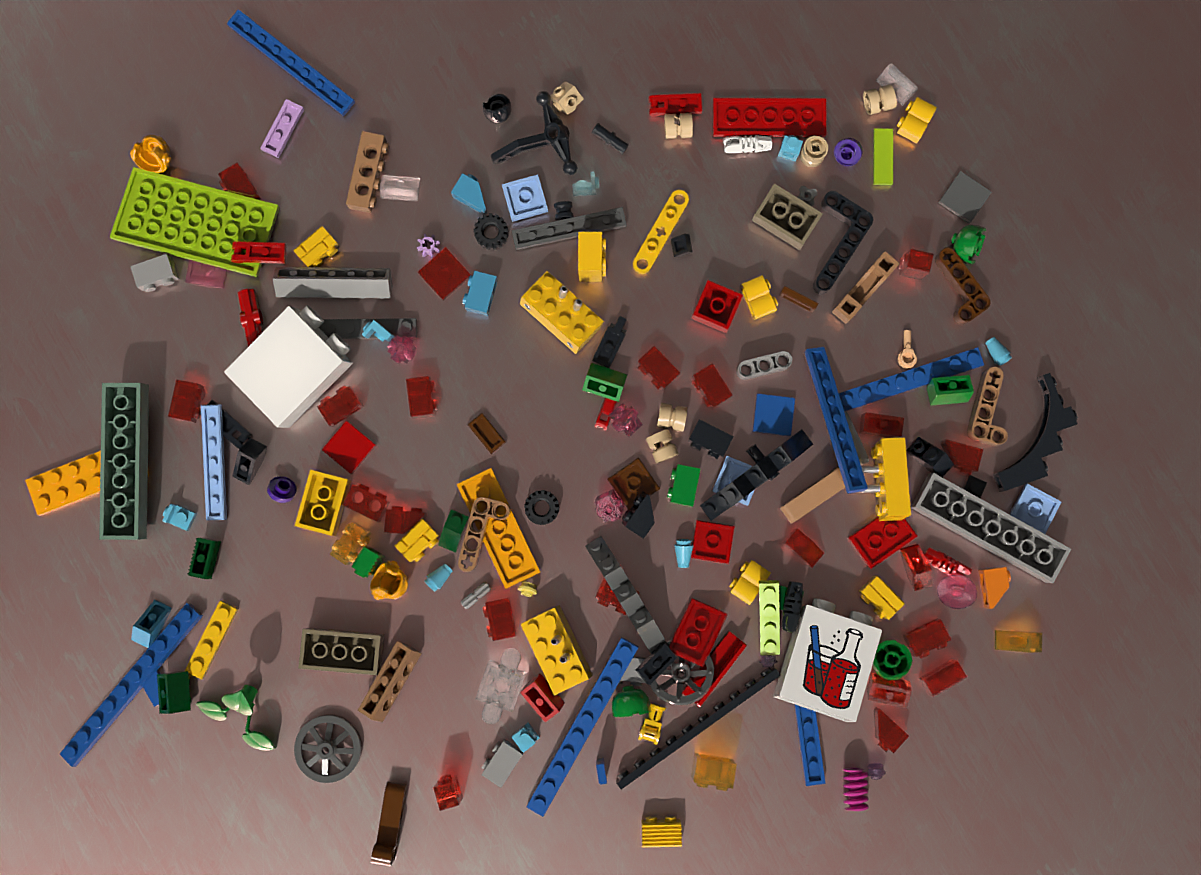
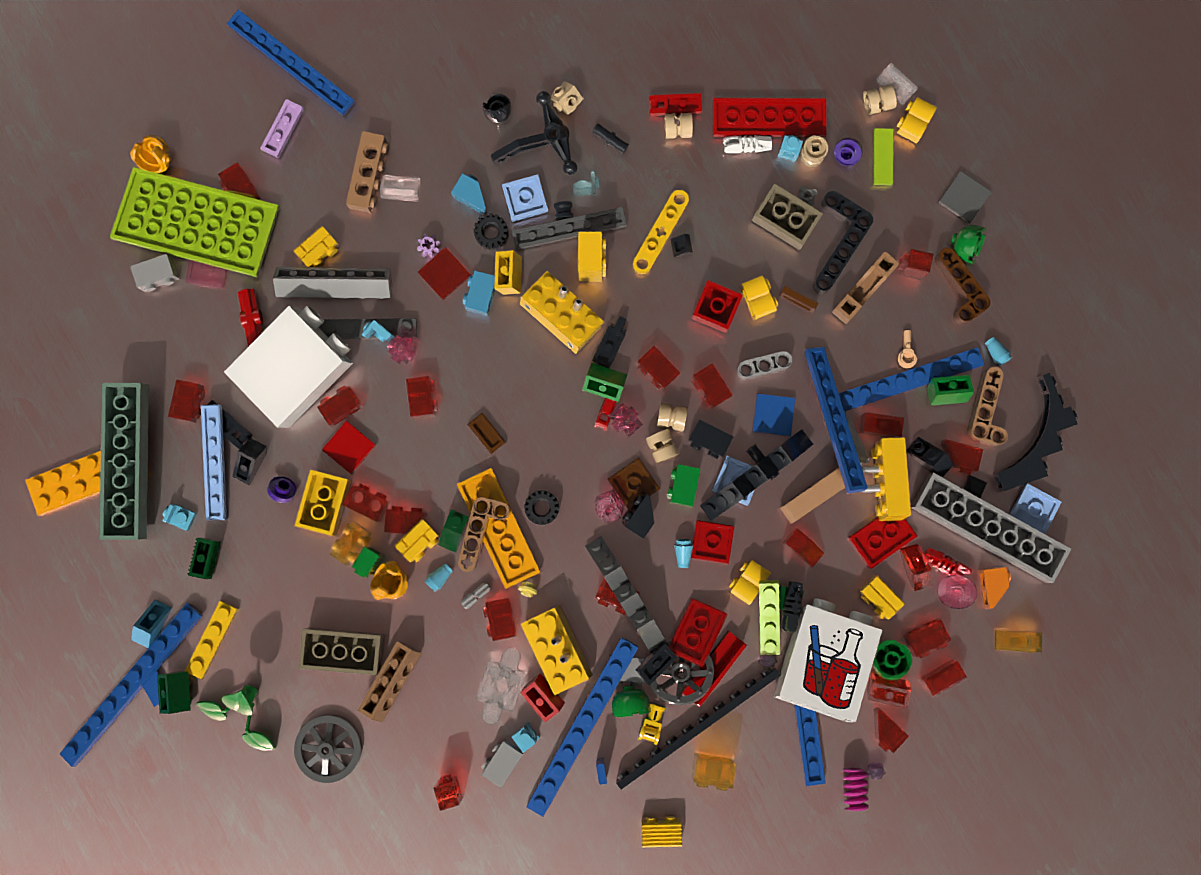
(259, 252): red plate -> none
(390, 824): reddish brown beam -> none
(508, 272): none -> yellow brick

